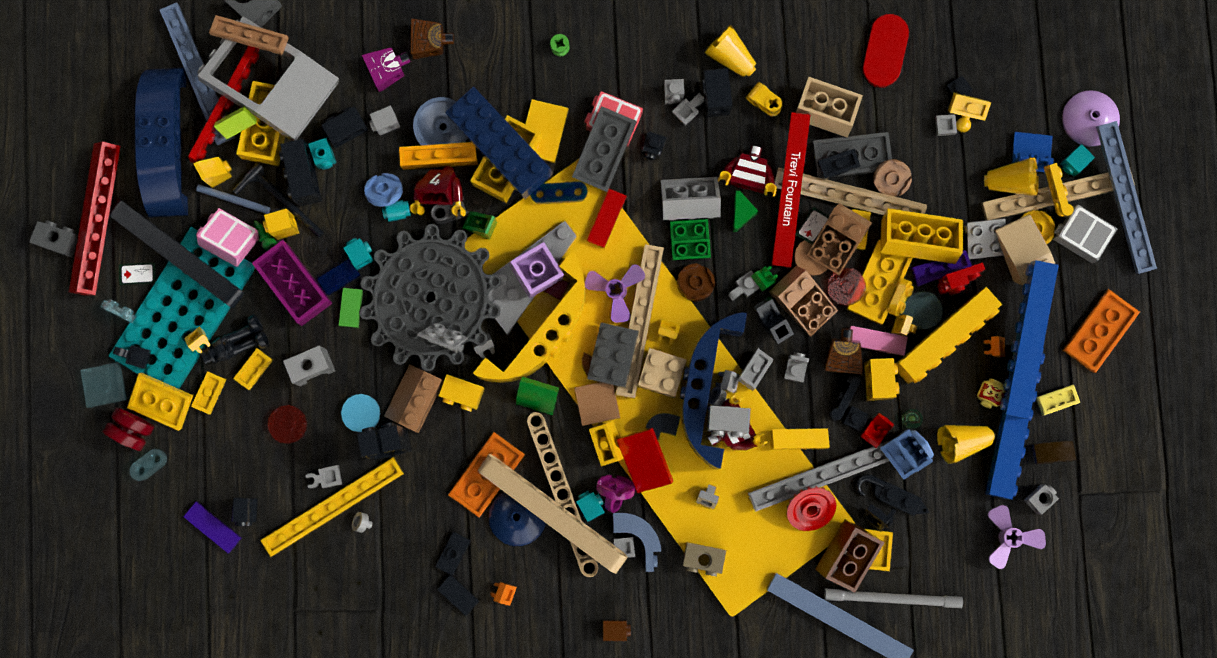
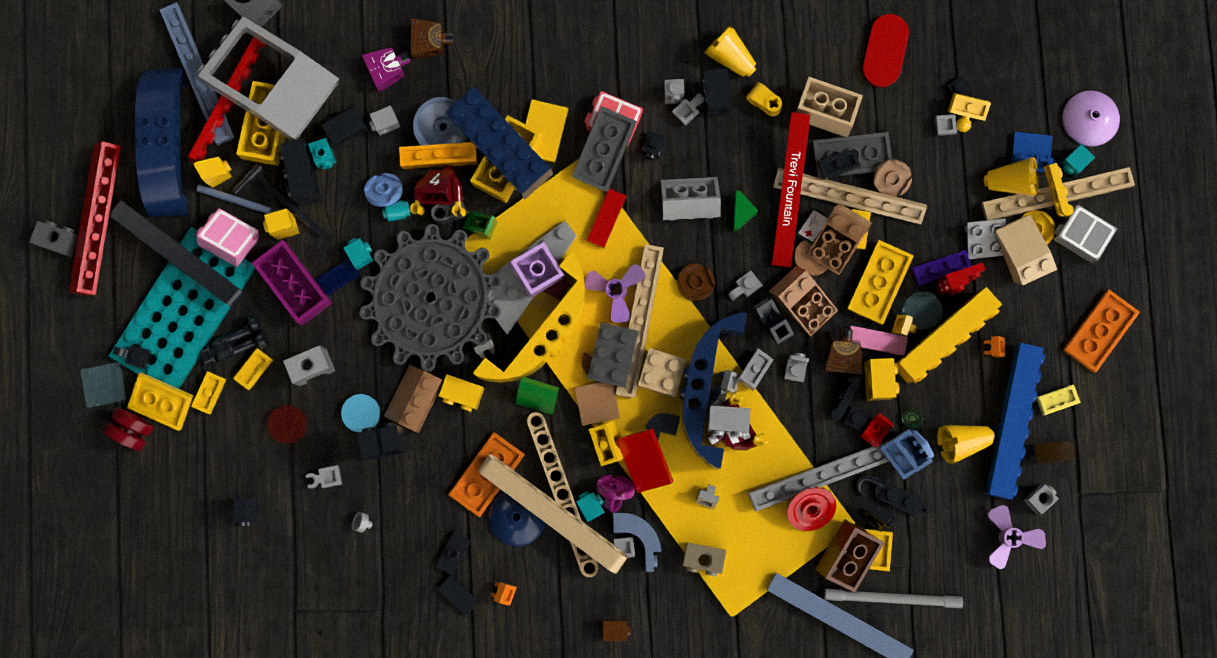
(113, 307): clear light blue plate -> none
(136, 273): white sticker -> none
(149, 464): clear light blue plate -> none
(196, 339): yellow tile -> none
(212, 527): dark purple tile -> none
(235, 122): lime tile -> none
(248, 35): medium nougat tile -> none
(266, 239): green bar -> none
(332, 507): yellow tile -> none
(350, 308): bright green tile -> none
(444, 337): light grey hinge -> none
(562, 48): bright green wheel -> none
(567, 188): clear blue plate -> none
(668, 329): yellow tile -> none
(690, 239): green slope -> none
(750, 173): torso -> none
(764, 278): green tile -> none
(799, 439): yellow tile -> none
(847, 287): clear red tile -> none
(898, 301): yellow plate -> none
(921, 236): yellow brick -> none
(991, 393): light yellow head -> none
(1029, 339): blue brick -> none
(1126, 197): sand blue plate -> none

